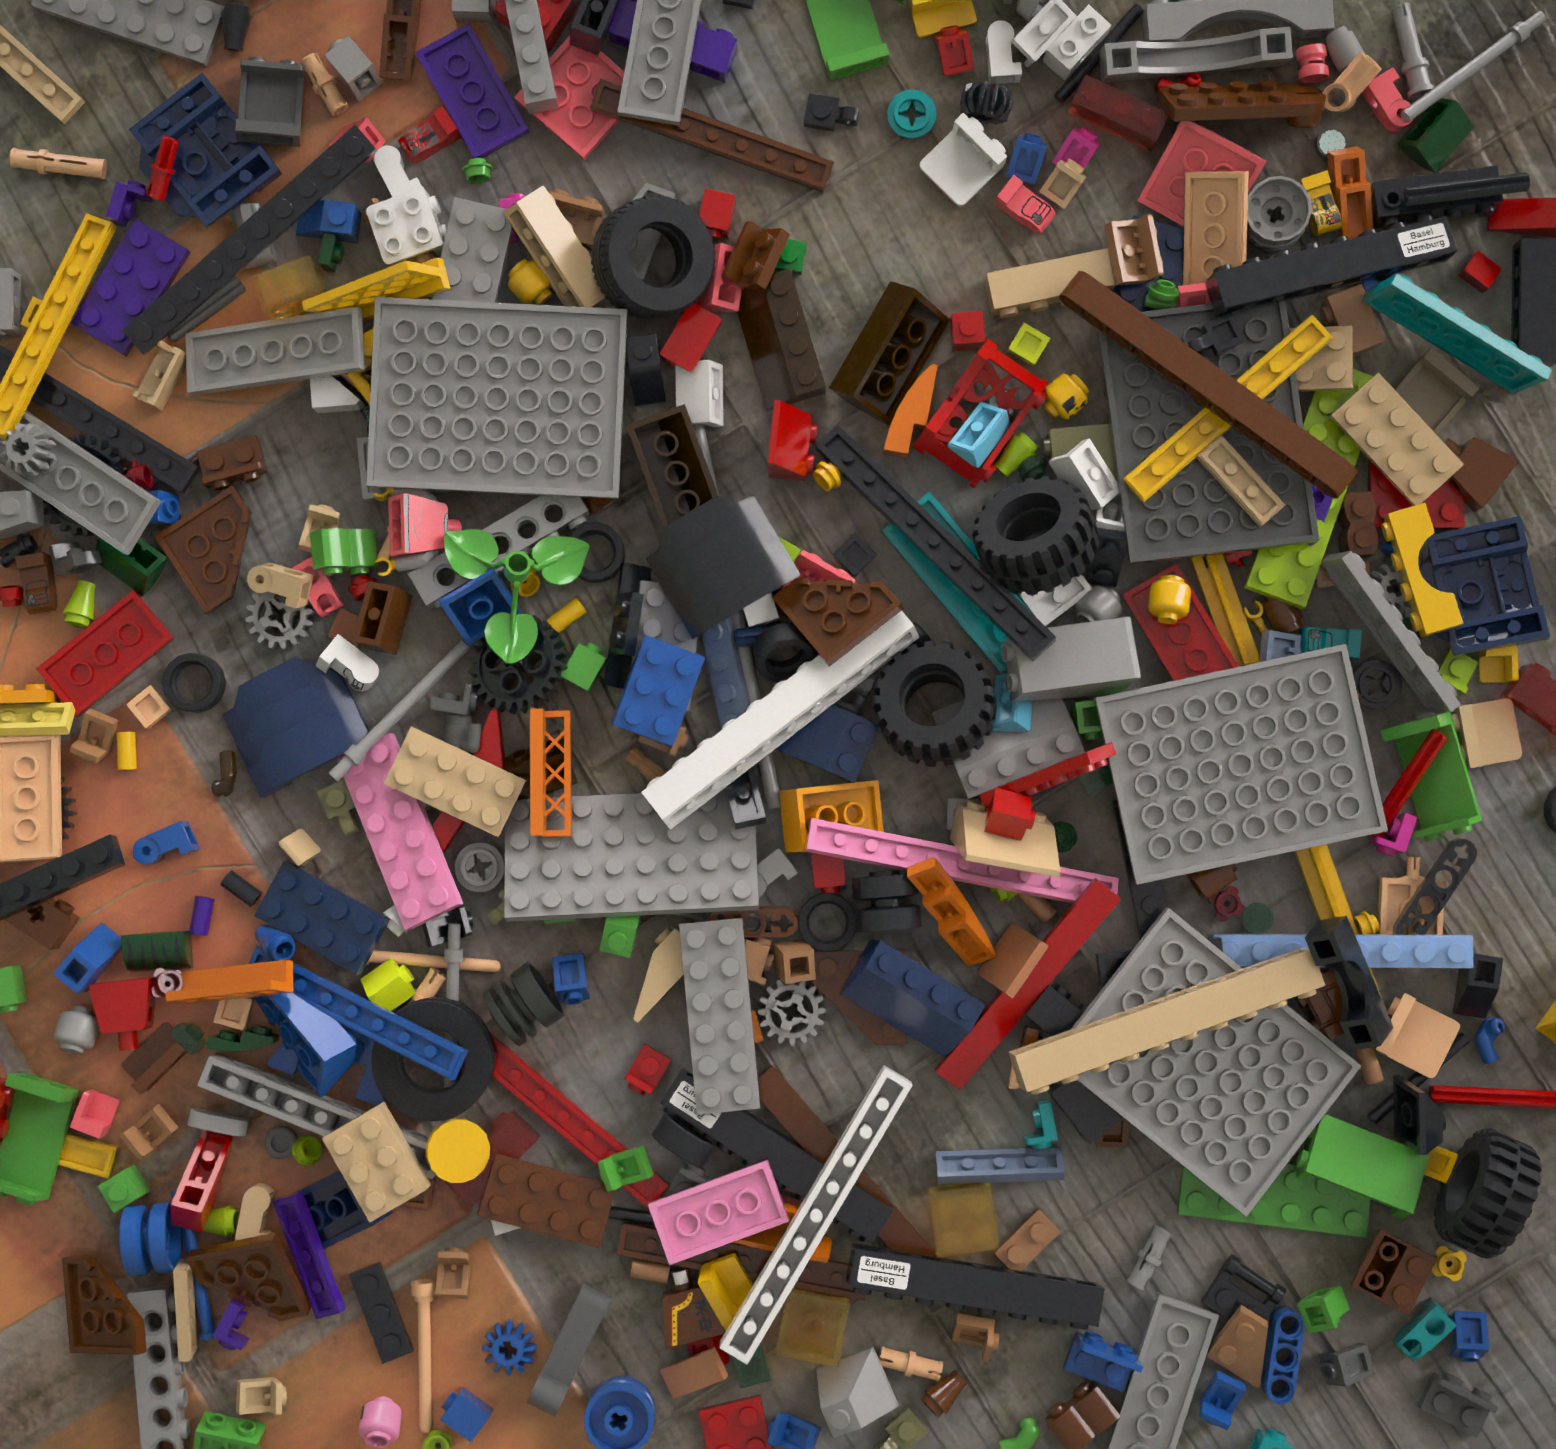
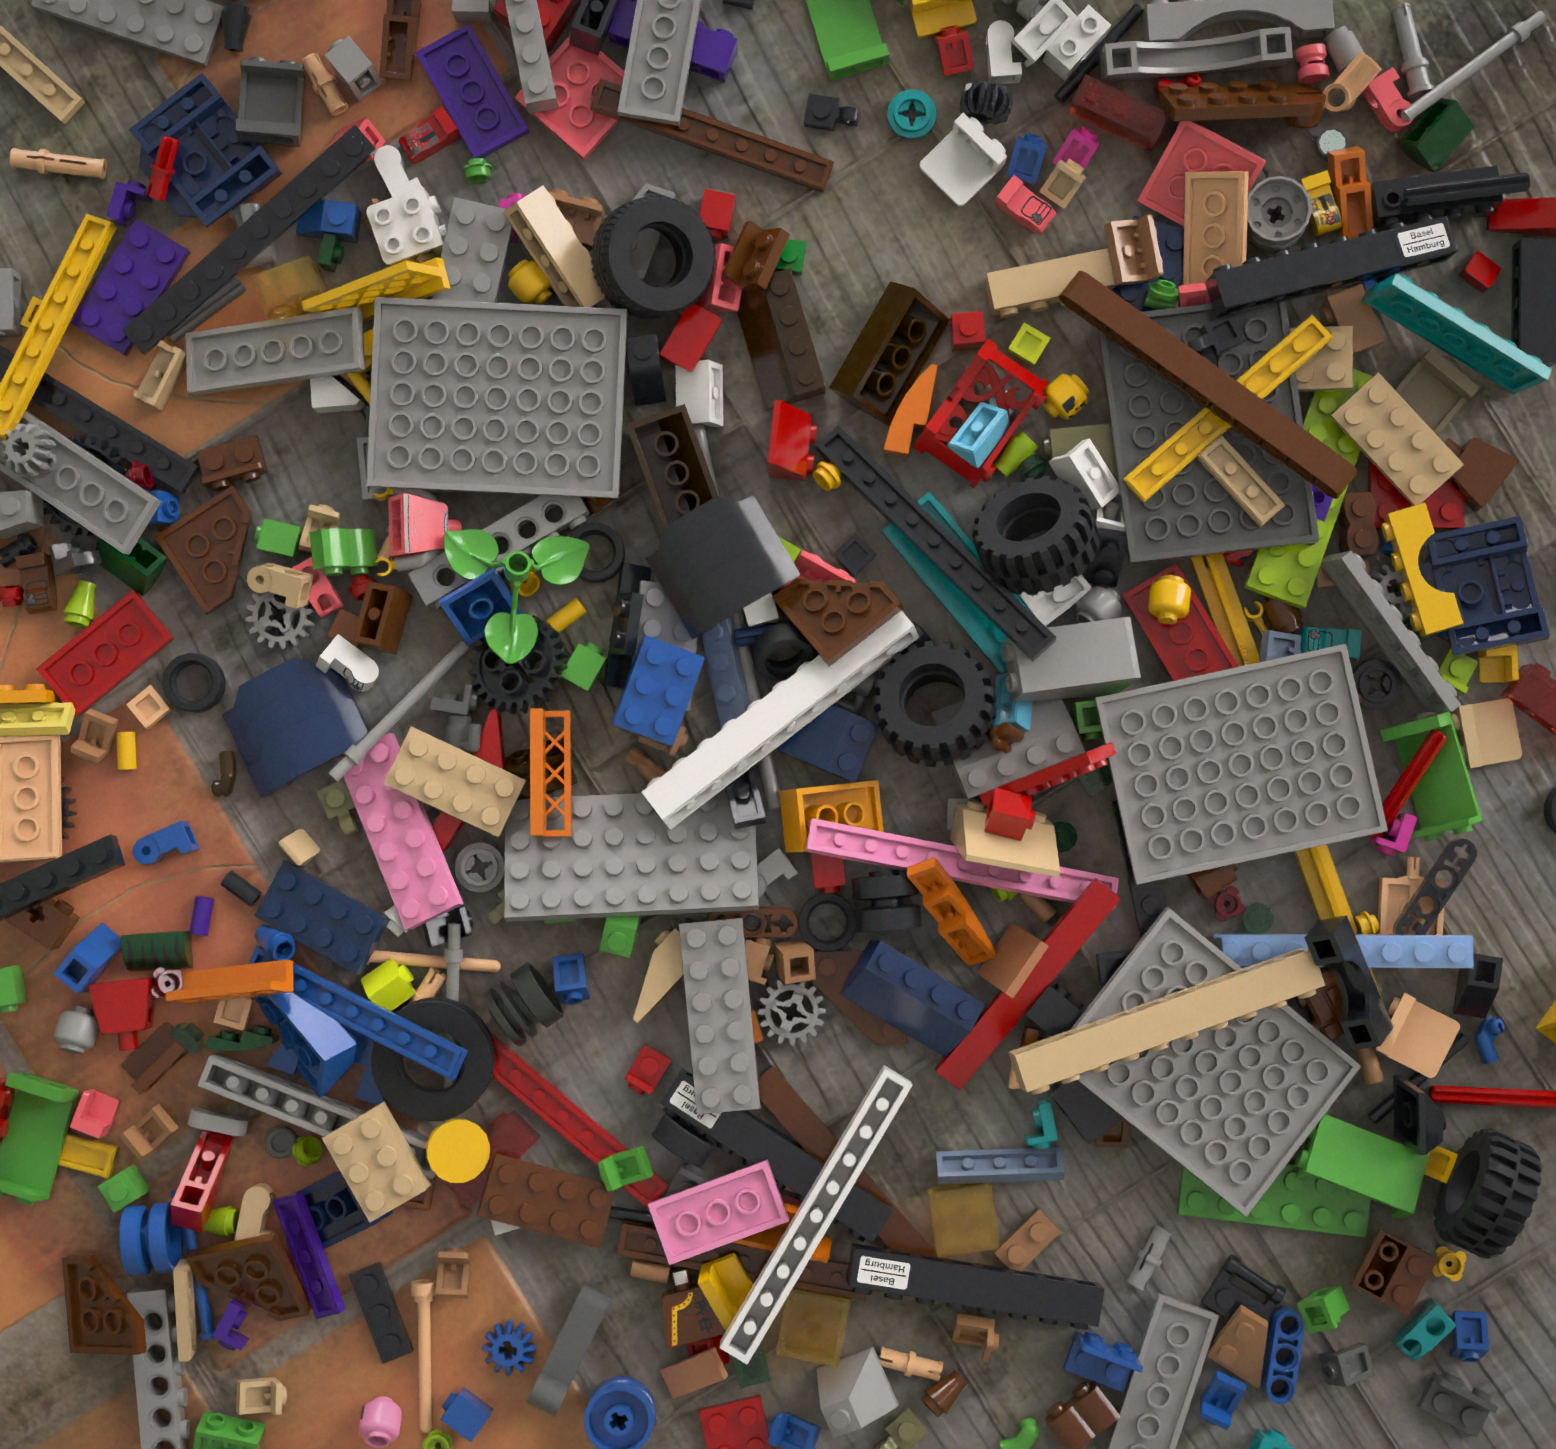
(278, 539): none -> bright green brick
(1004, 736): none -> reddish brown plate

